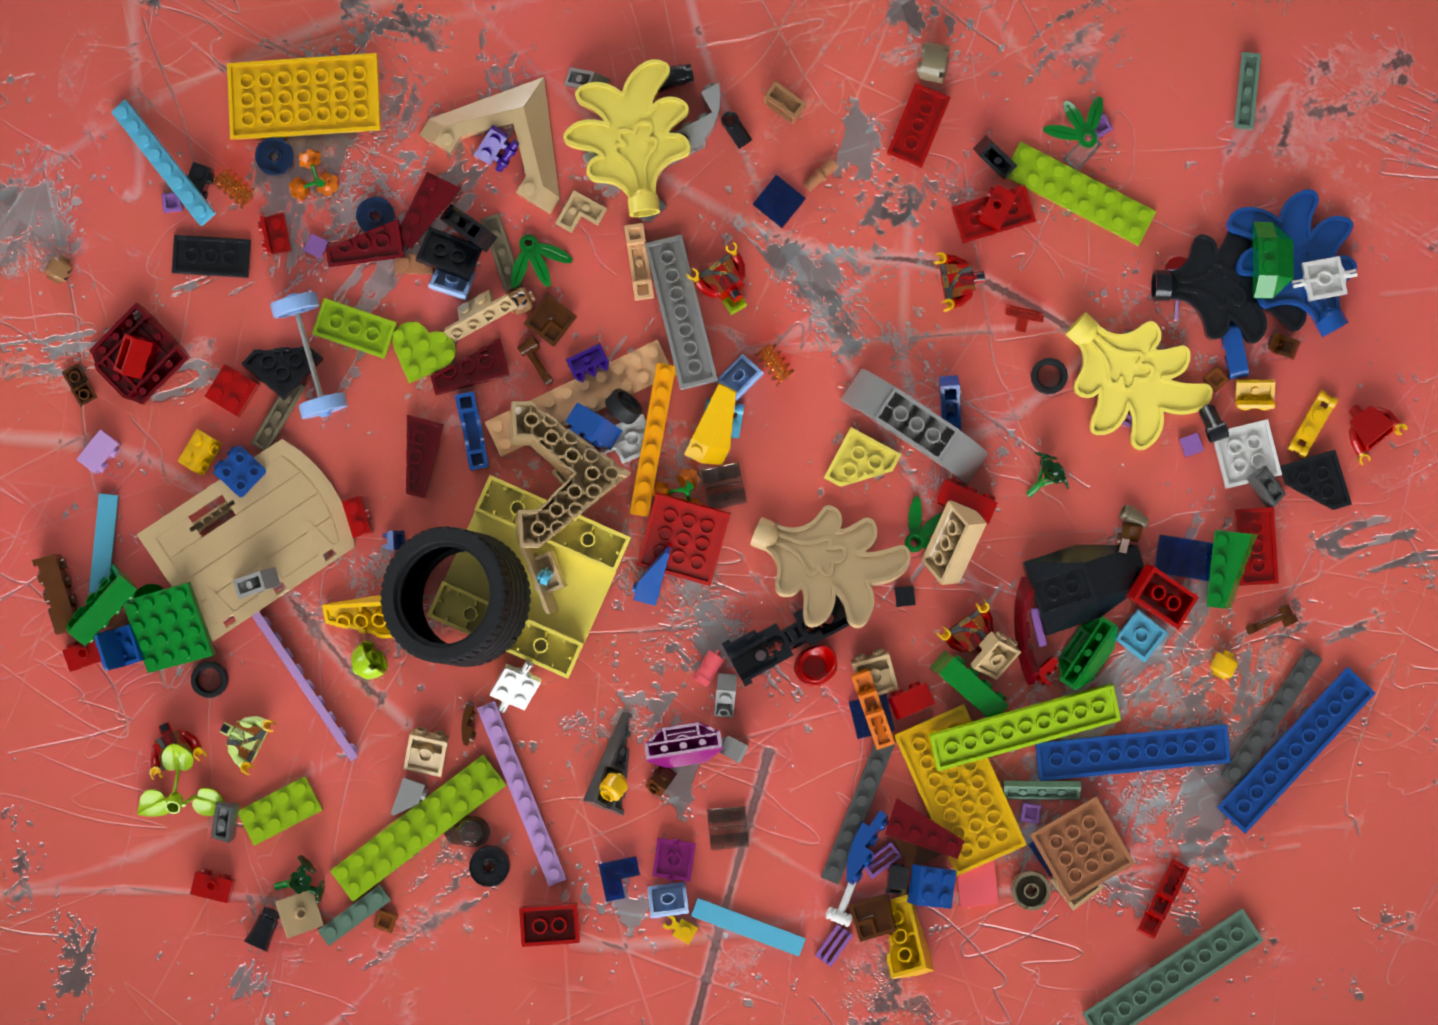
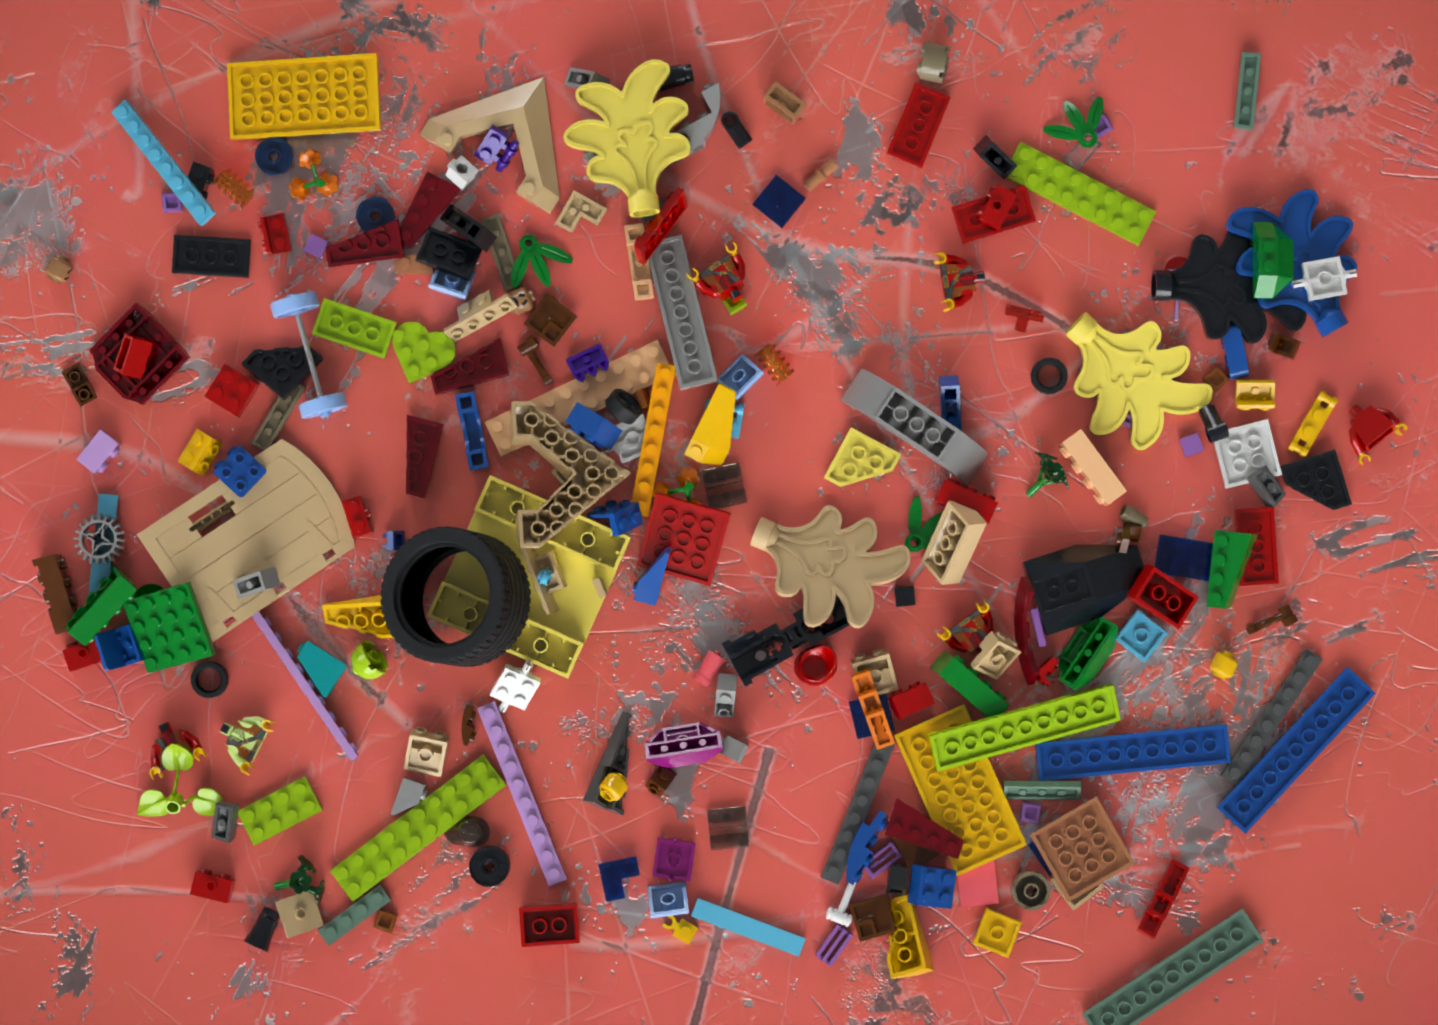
(103, 531): none -> light grey gear
(321, 666): none -> teal slope
(458, 178): none -> white brick
(600, 587): none -> tan tile
(622, 515): none -> blue bracket
(643, 397): none -> dark orange tile
(660, 226): none -> red plate
(997, 932): none -> yellow plate
(1092, 467): none -> light nougat brick

